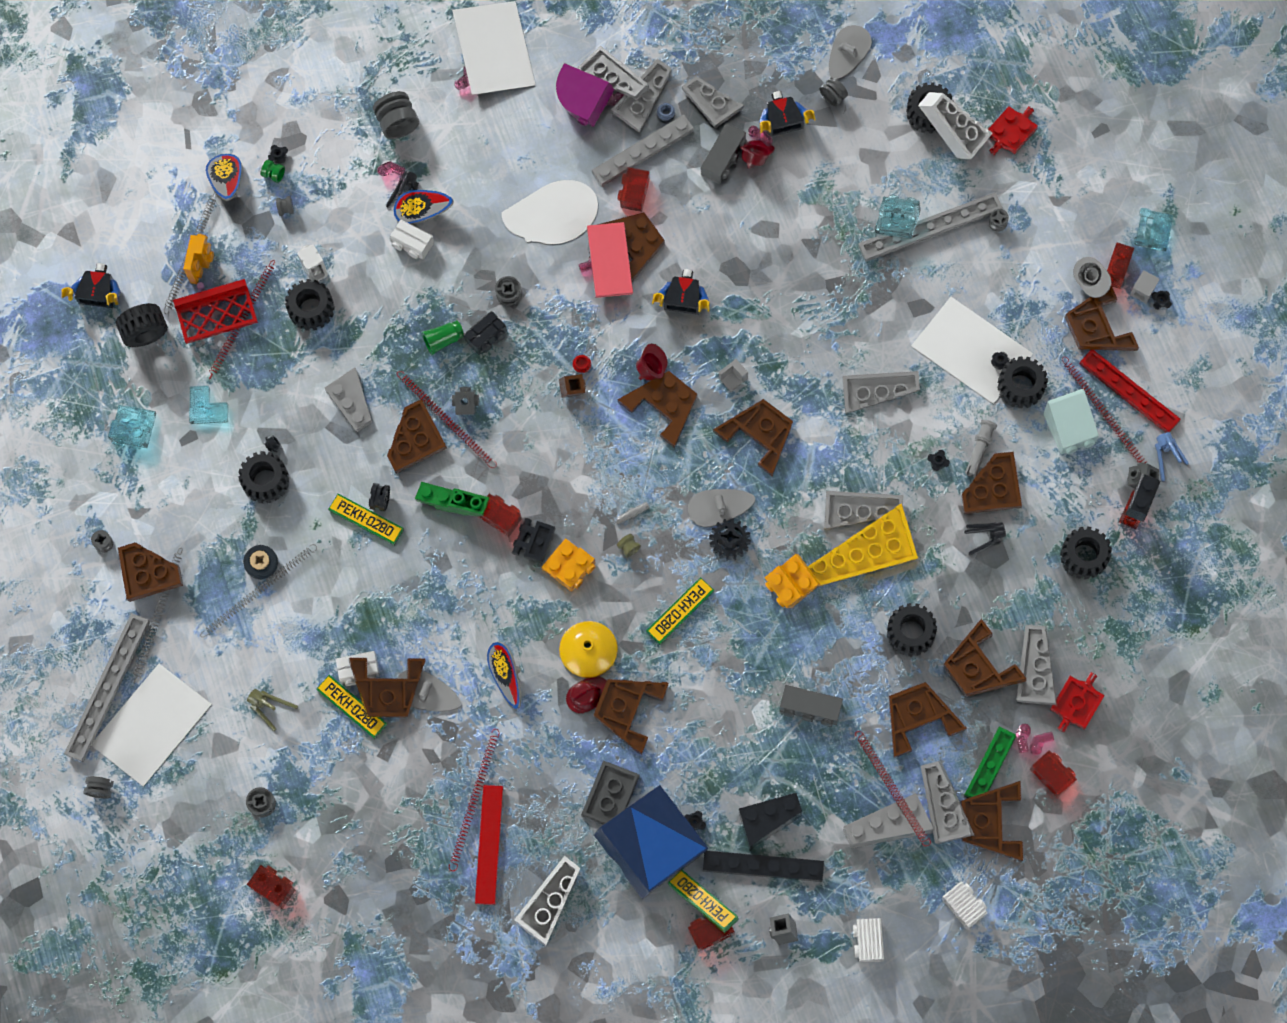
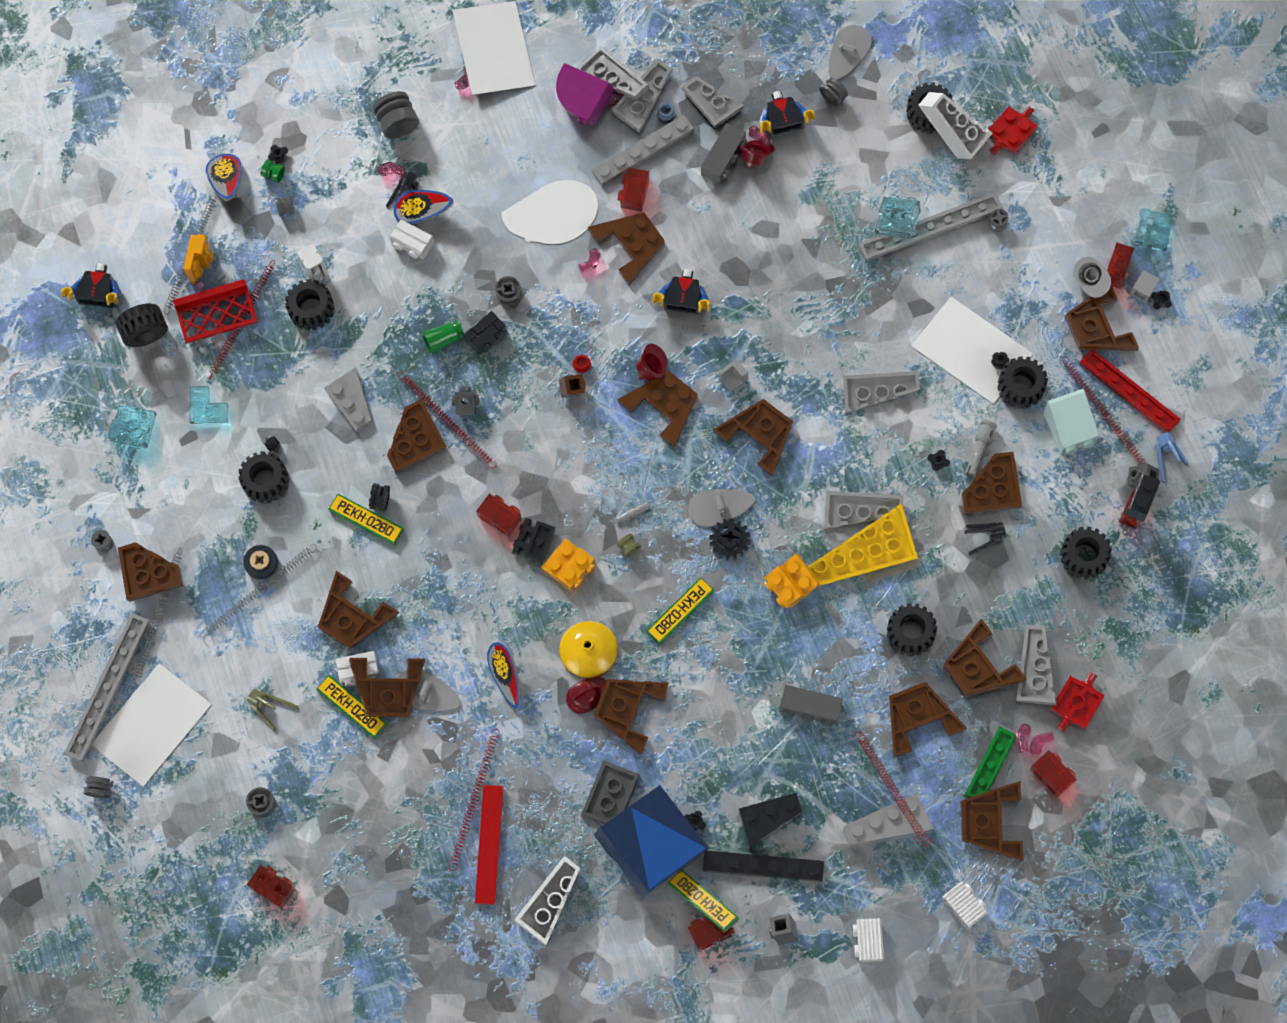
(346, 621): none -> reddish brown wing
(453, 500): green slope -> none
(609, 260): coral tile -> none
(944, 806): light grey wing -> none

